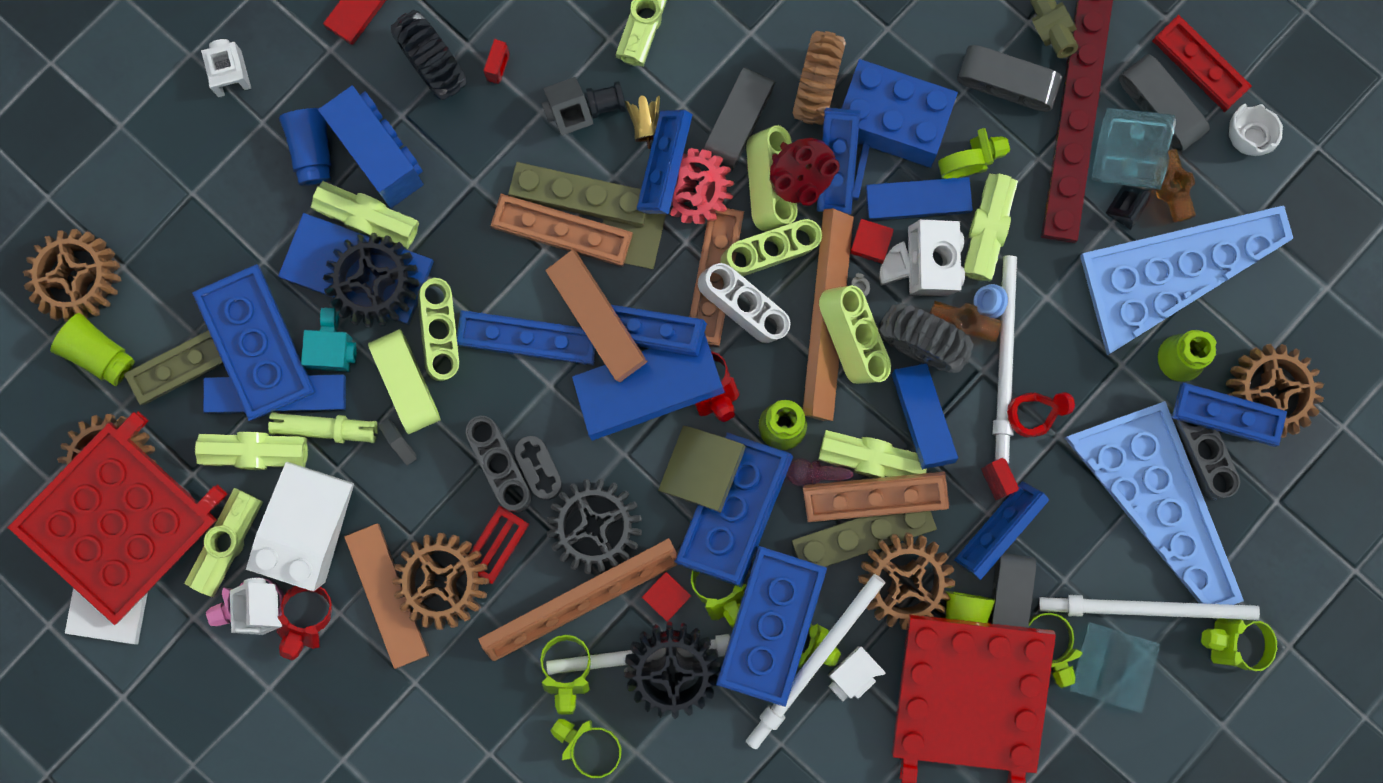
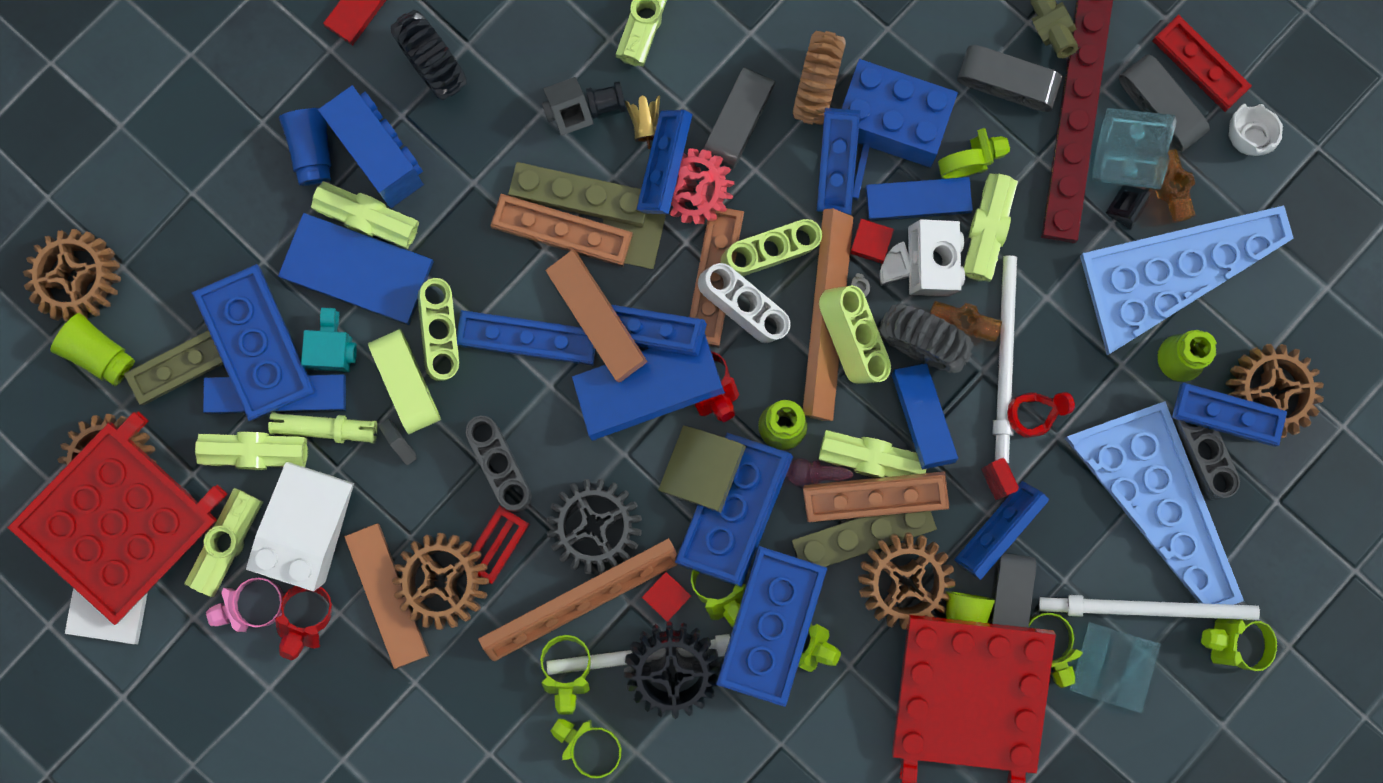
(225, 66): white window -> none
(254, 607): white window -> none
(385, 277): black gear -> none
(496, 61): red tile -> none
(530, 471): dark grey beam -> none
(767, 207): yellowish green beam -> none
(774, 714): white bar -> none
(812, 178): dark red plate -> none
(854, 675): white window -> none
(991, 300): light blue plate -> none

